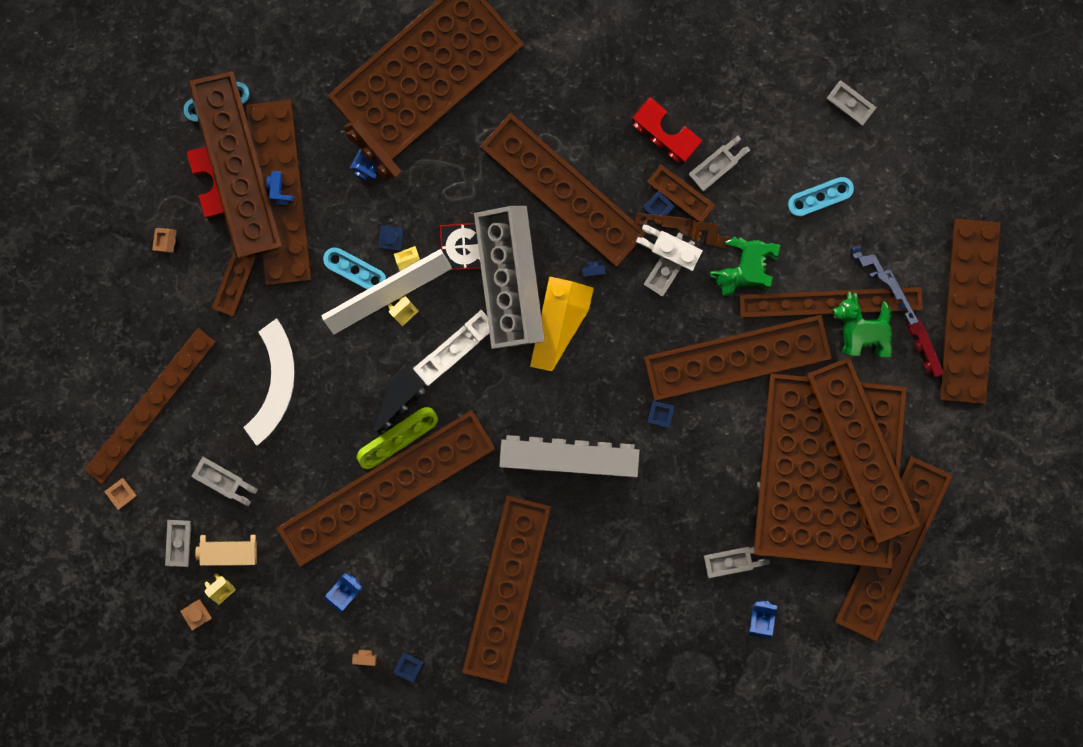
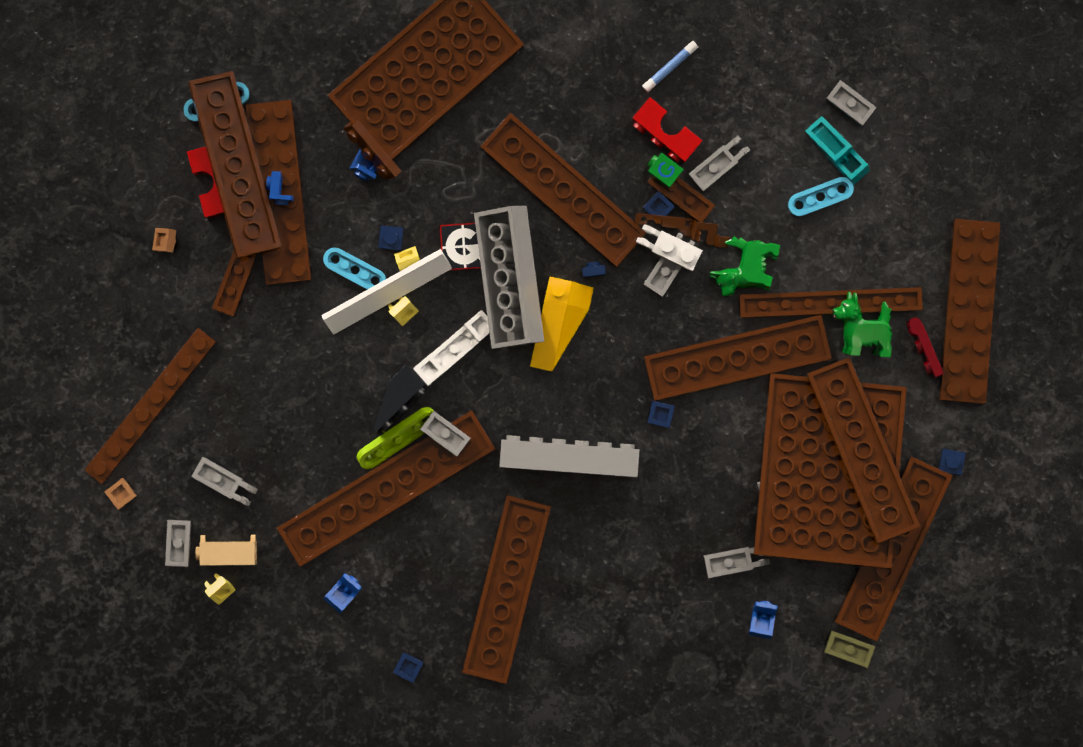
(196, 614): medium nougat plate -> none
(281, 383): white tile -> none
(364, 657): medium nougat plate -> none
(445, 433): none -> light grey plate
(664, 170): none -> green brick
(670, 66): none -> medium blue bar
(837, 150): none -> teal slope
(849, 649): none -> olive plate
(882, 275): piece -> none
(951, 461): none -> dark blue plate

